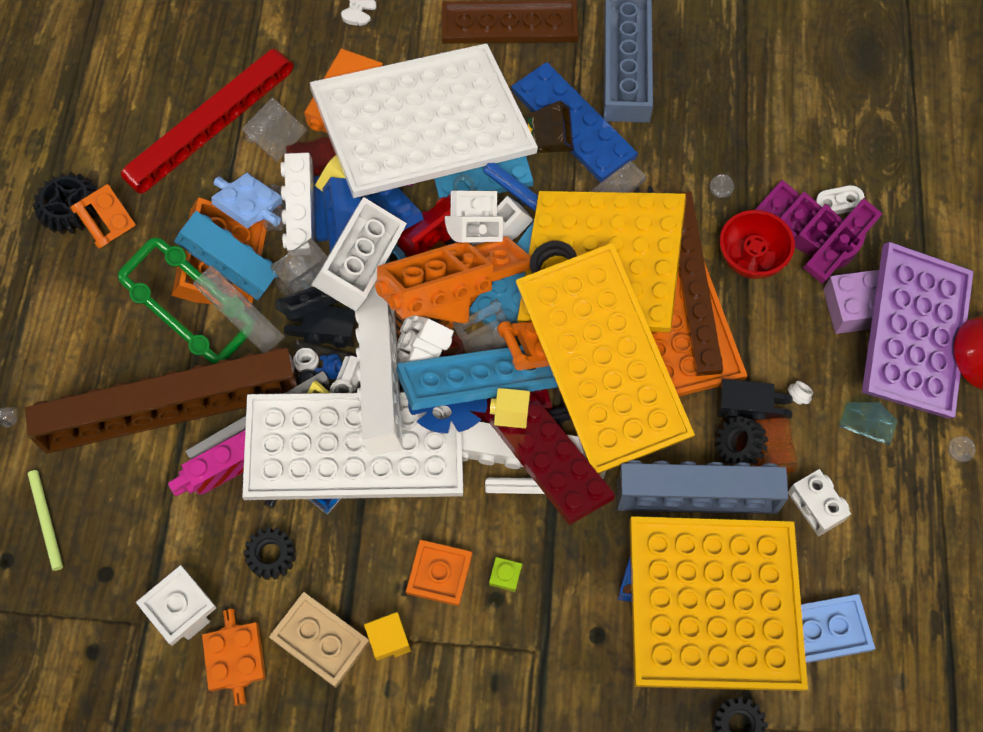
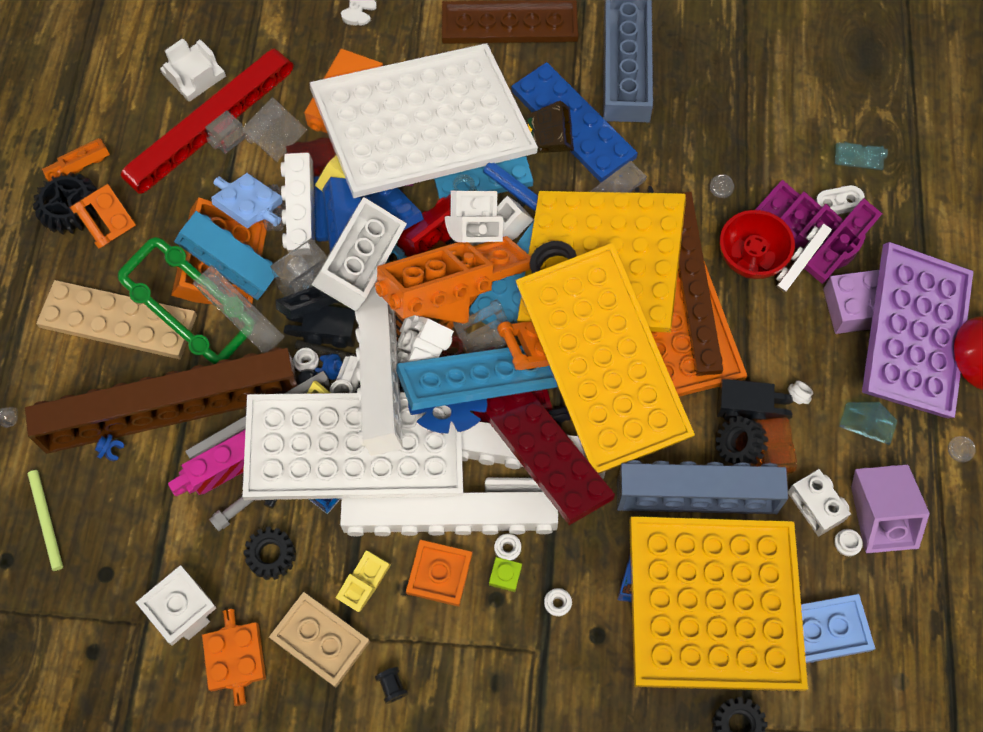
(77, 159): none -> orange hinge
(104, 447): none -> blue plate
(112, 319): none -> tan plate
(191, 68): none -> white panel
(220, 520): none -> light grey bar
(225, 132): none -> clear brick
(363, 581): none -> light yellow slope
(387, 637): yellow piece -> none
(391, 685): none -> black bush
(462, 514): none -> white brick
(507, 539): none -> white plate
(510, 408): light yellow brick -> none
(558, 594): none -> white plate
(802, 256): none -> white plate
(848, 542): none -> white plate
(860, 156): none -> clear light blue hinge
(889, 508): none -> lavender slope

